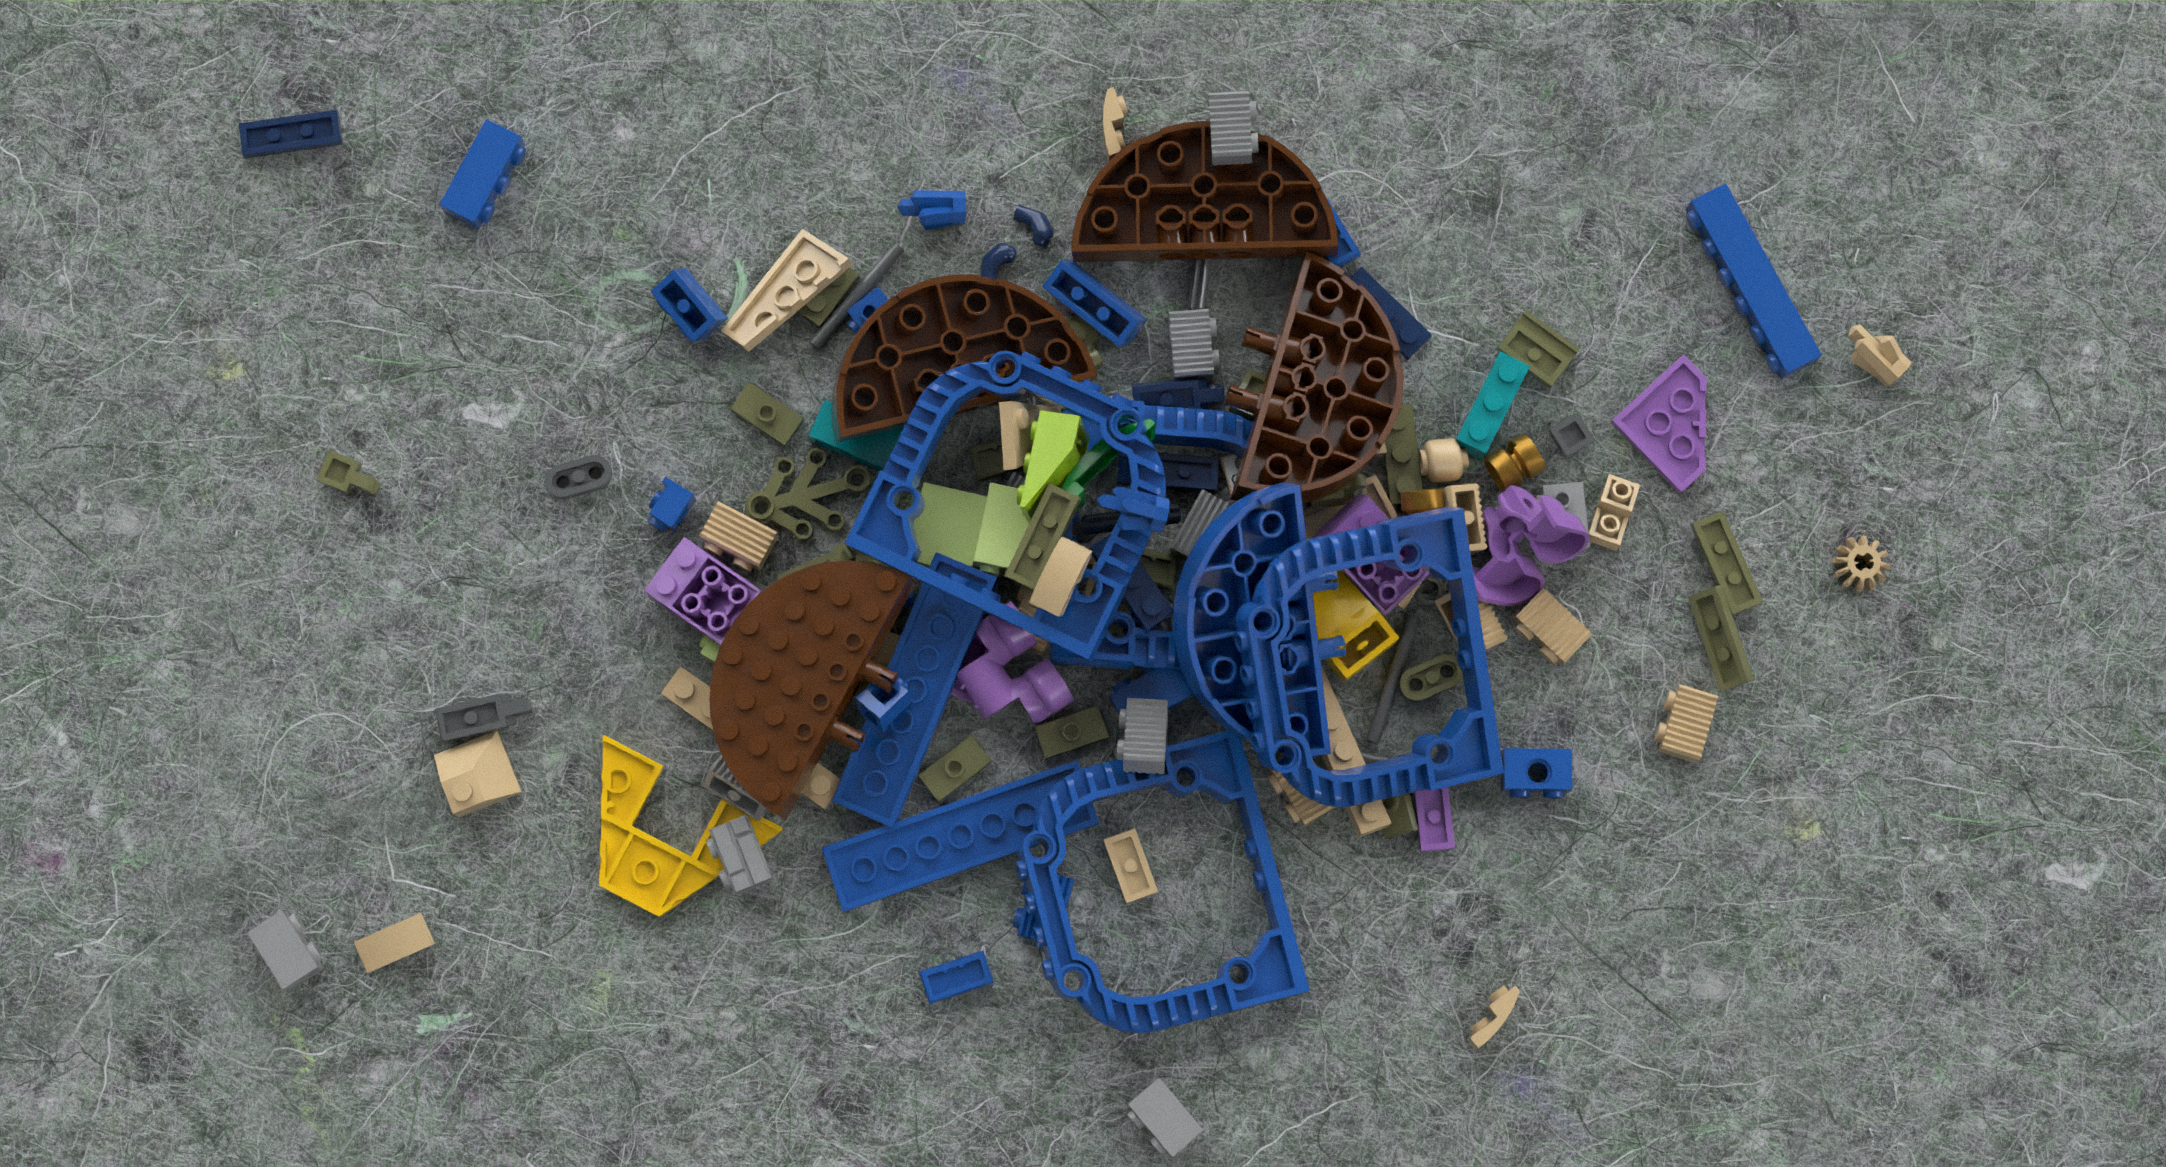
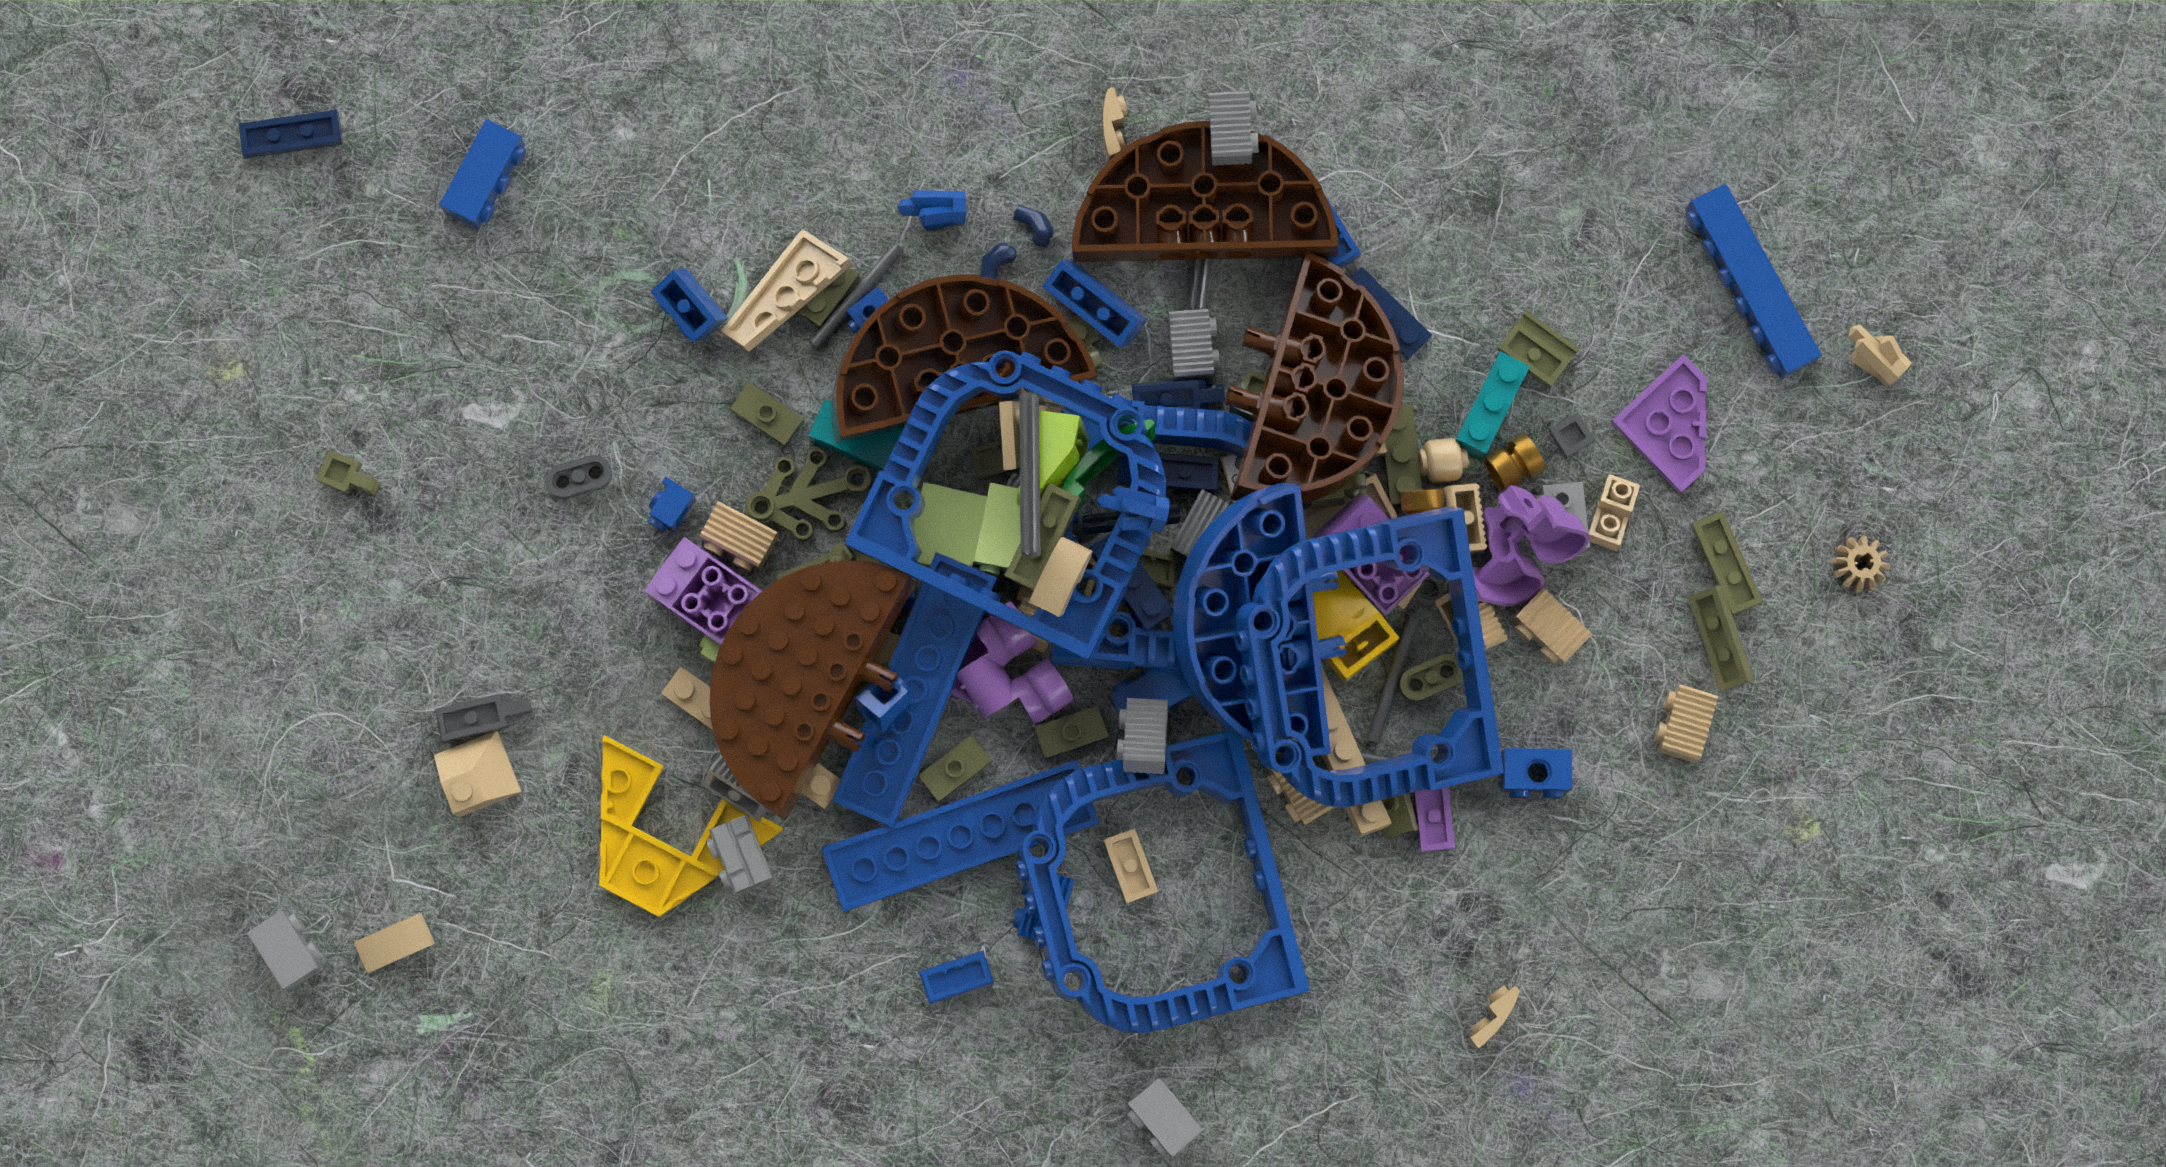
(1029, 475): none -> dark grey axle

